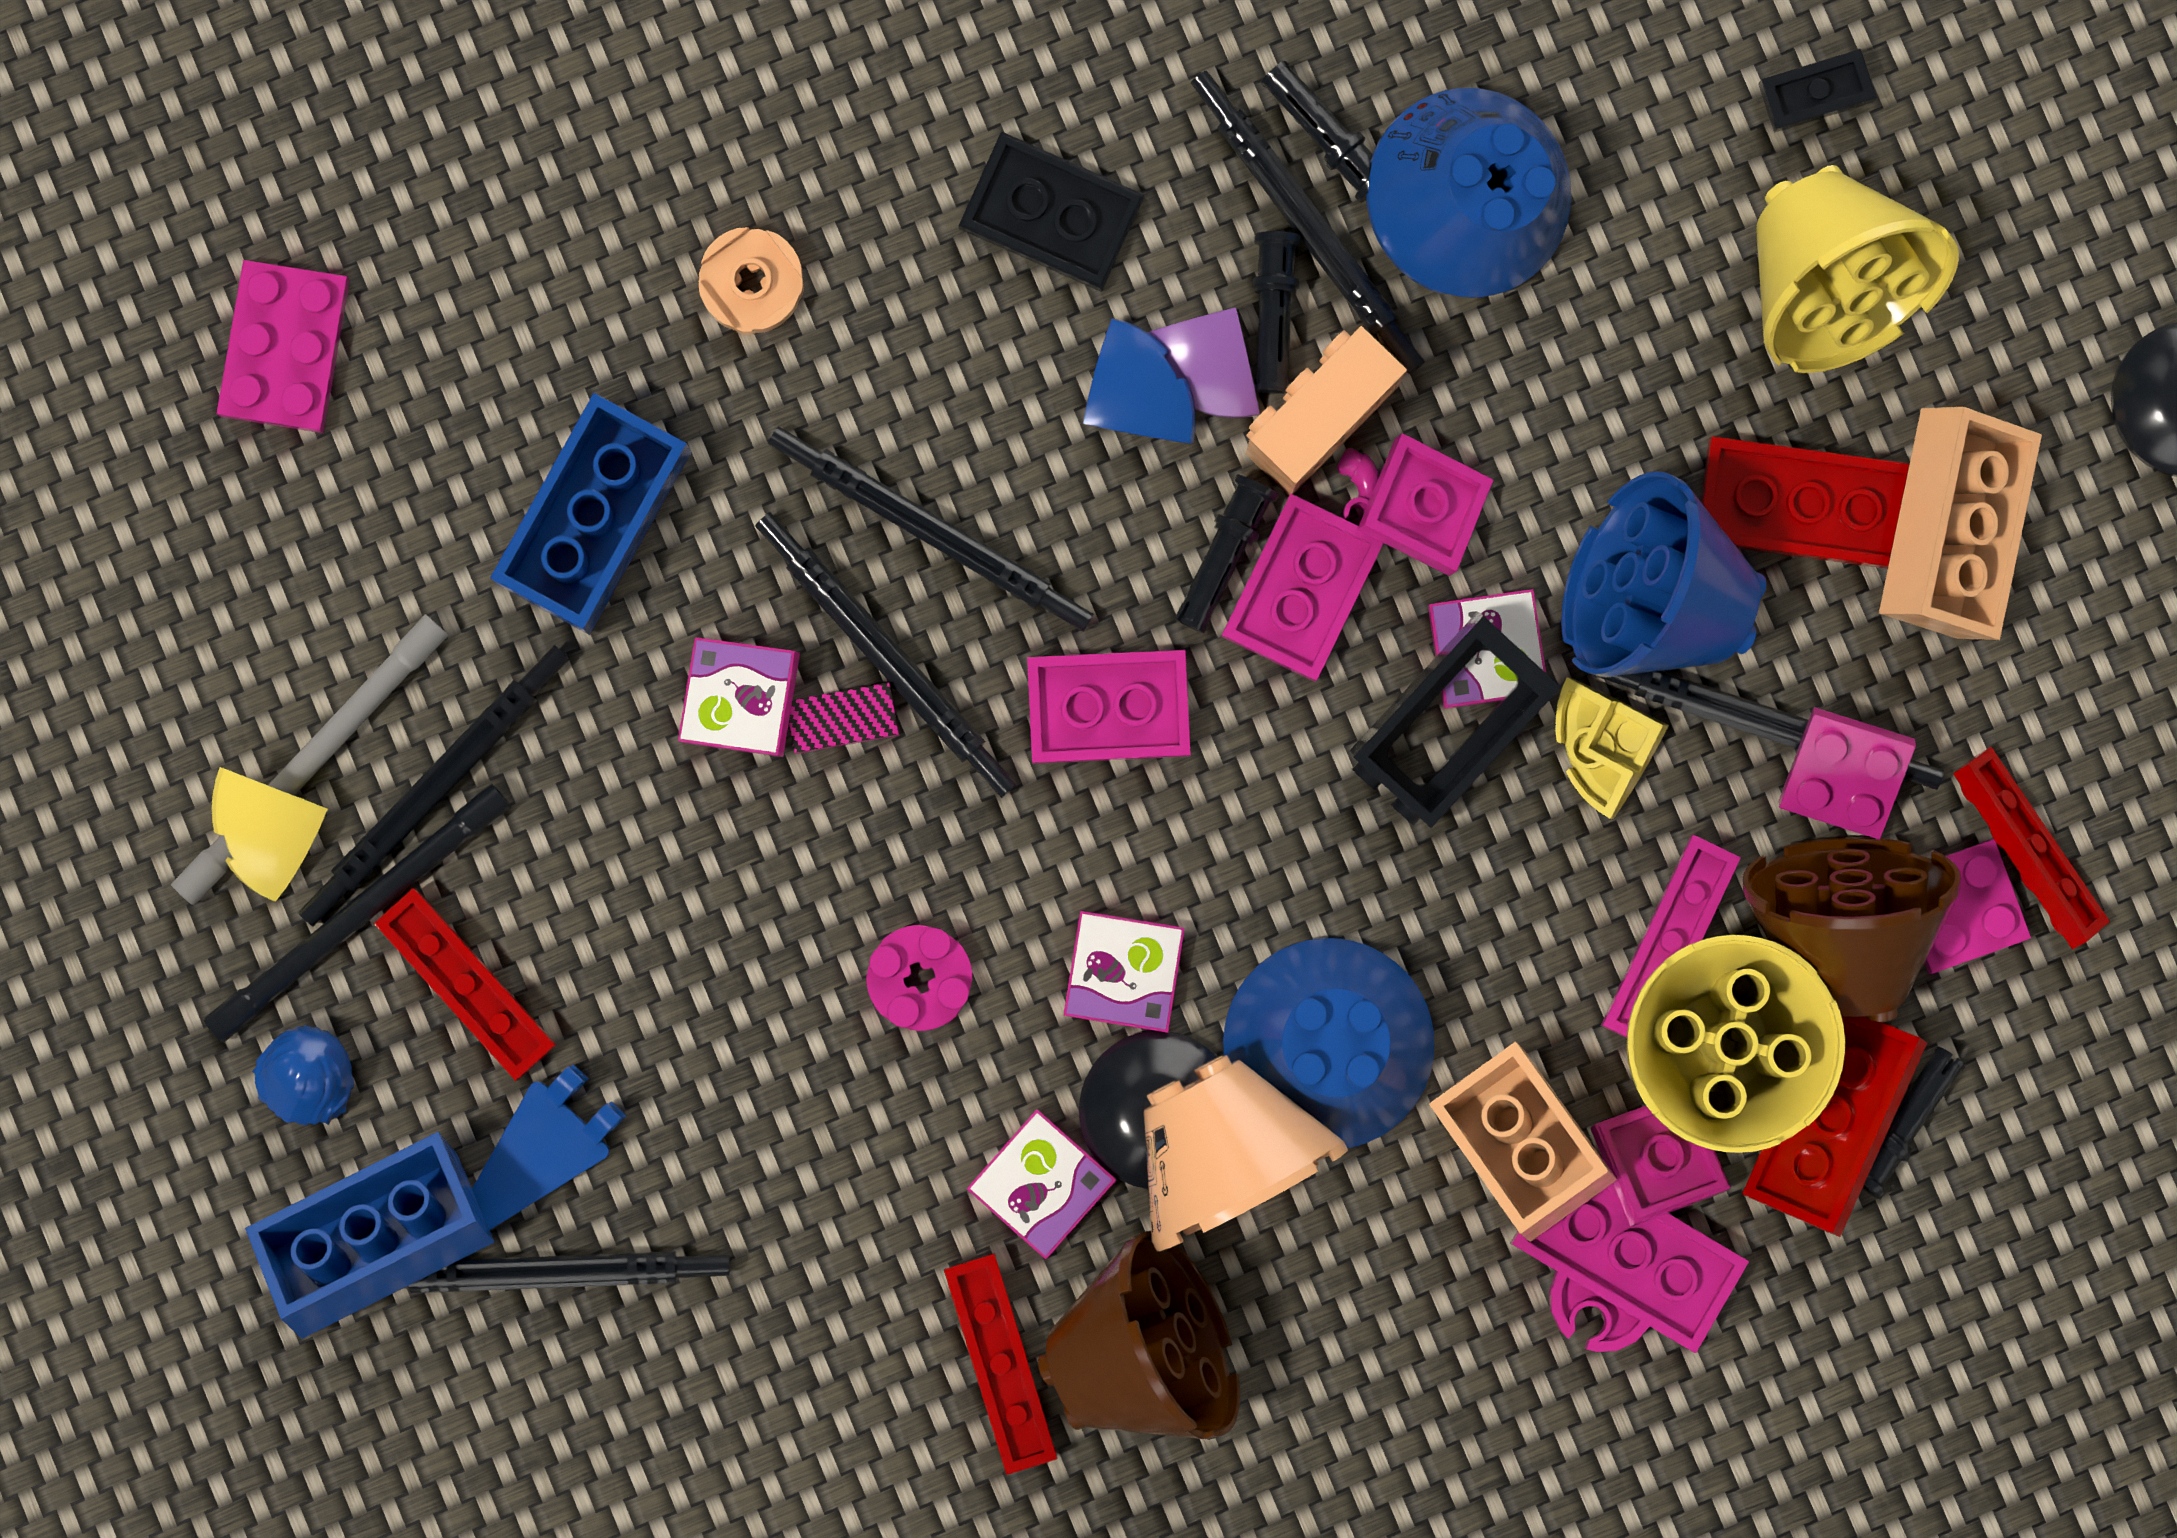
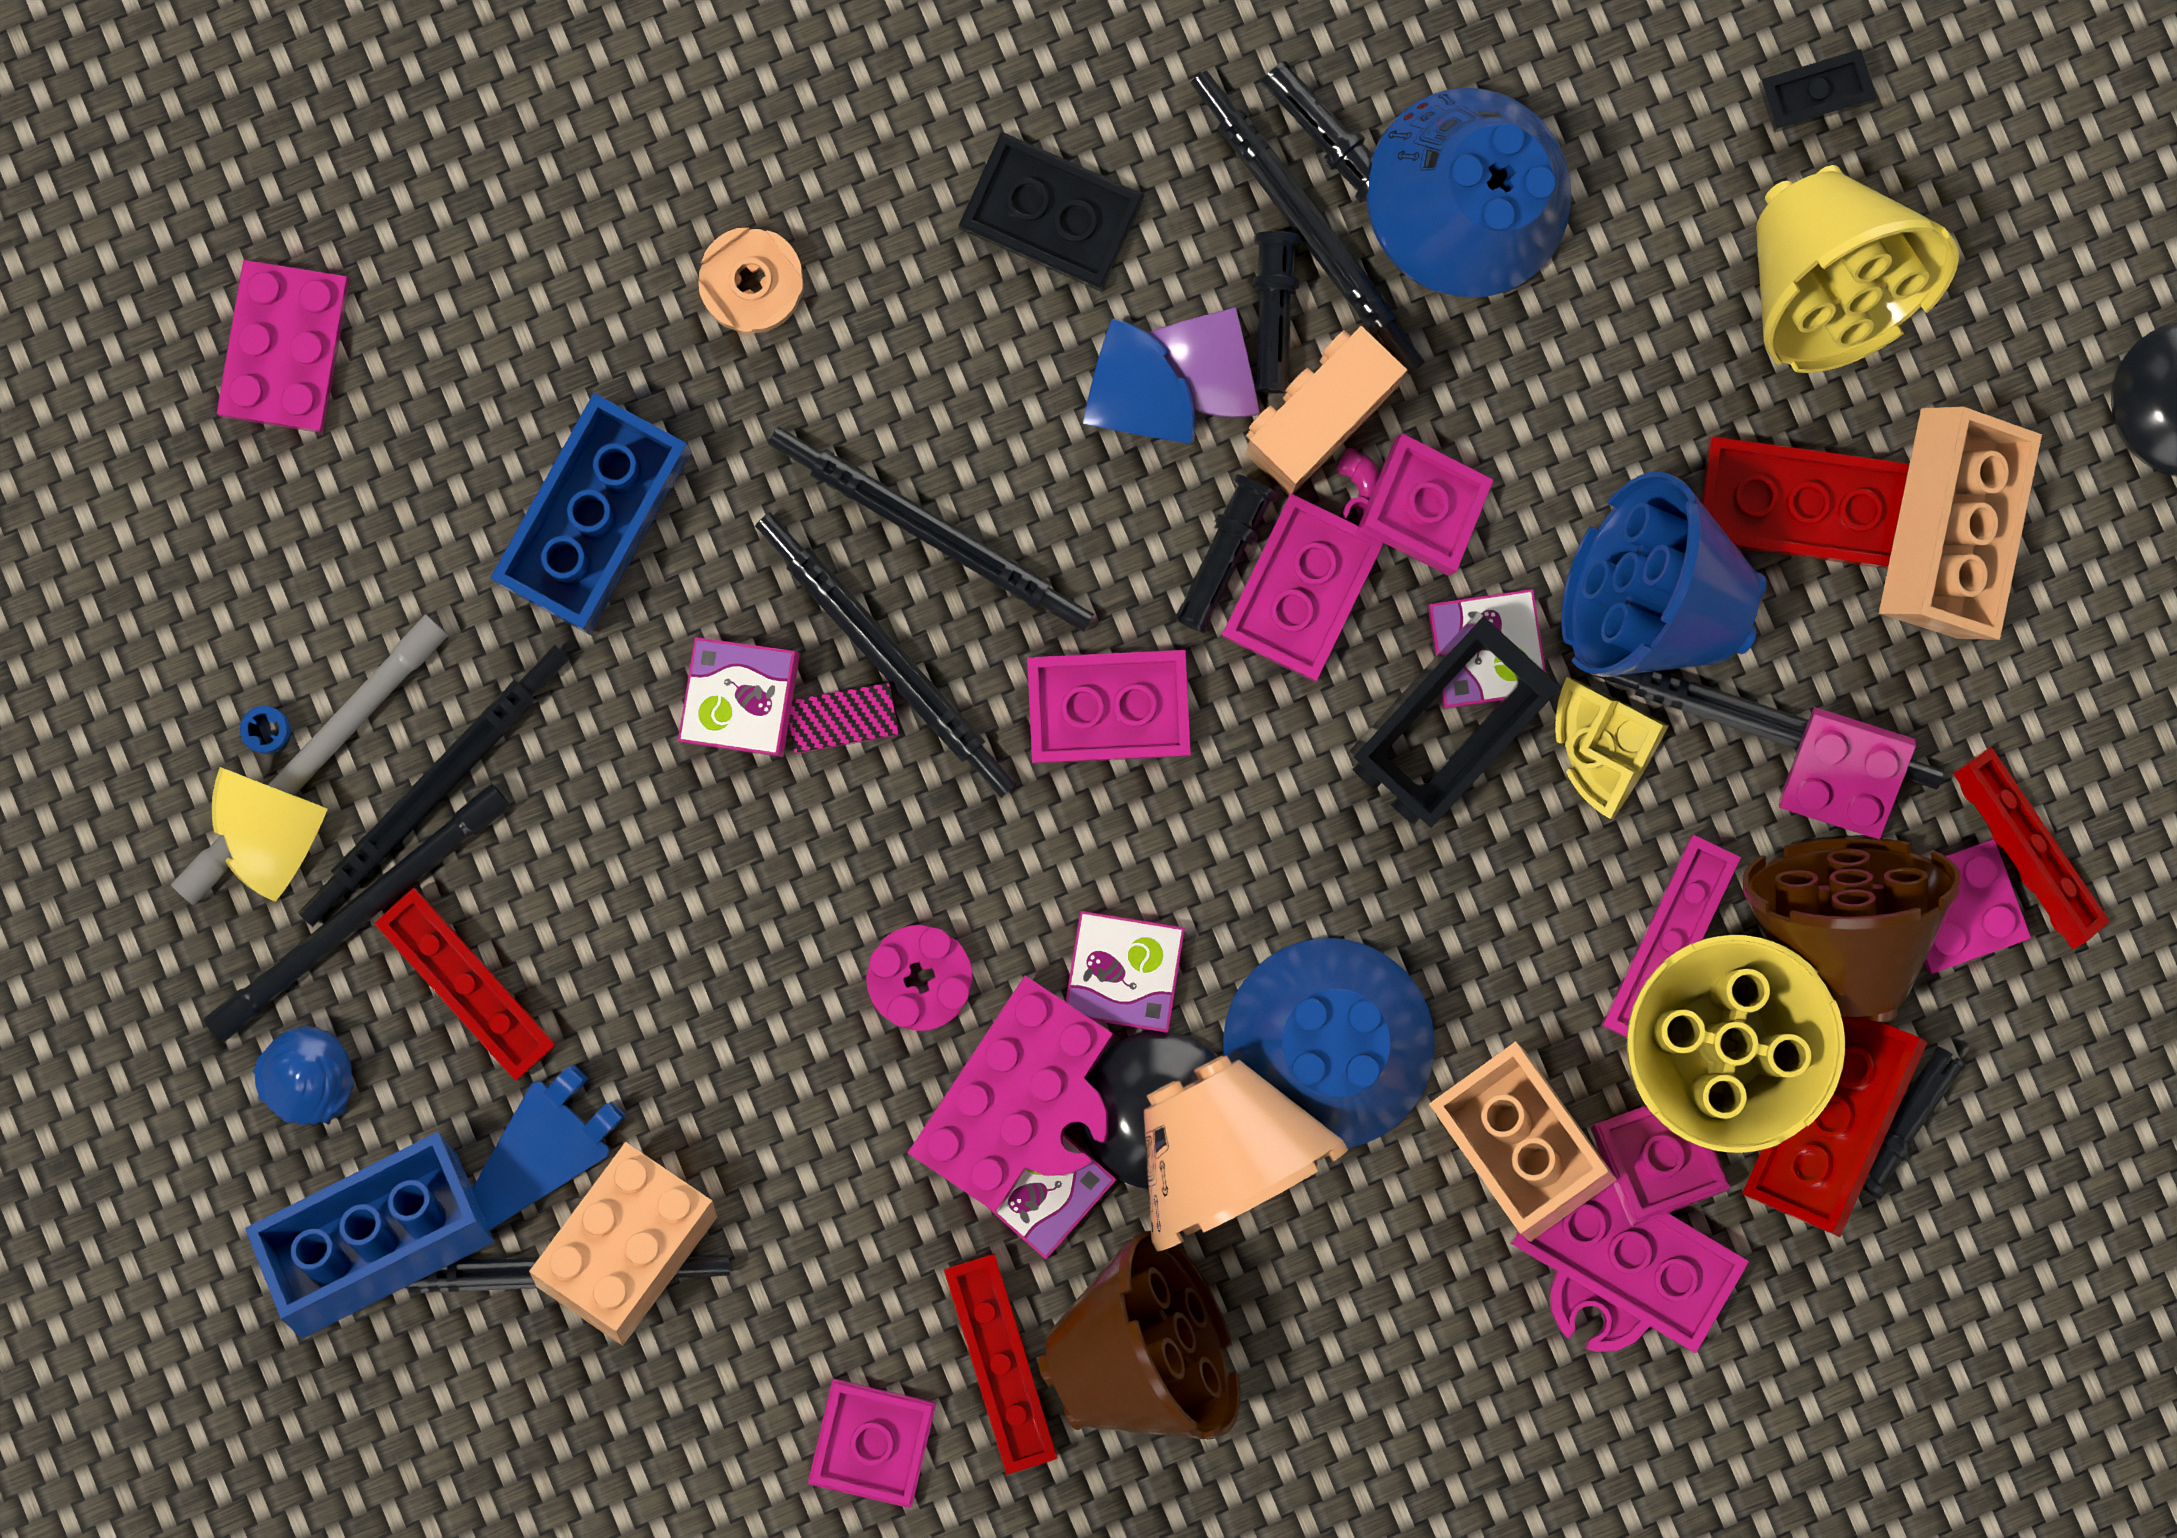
(256, 743): none -> blue bush
(623, 1243): none -> light nougat brick
(872, 1443): none -> dark pink tile
(1018, 1099): none -> dark pink plate

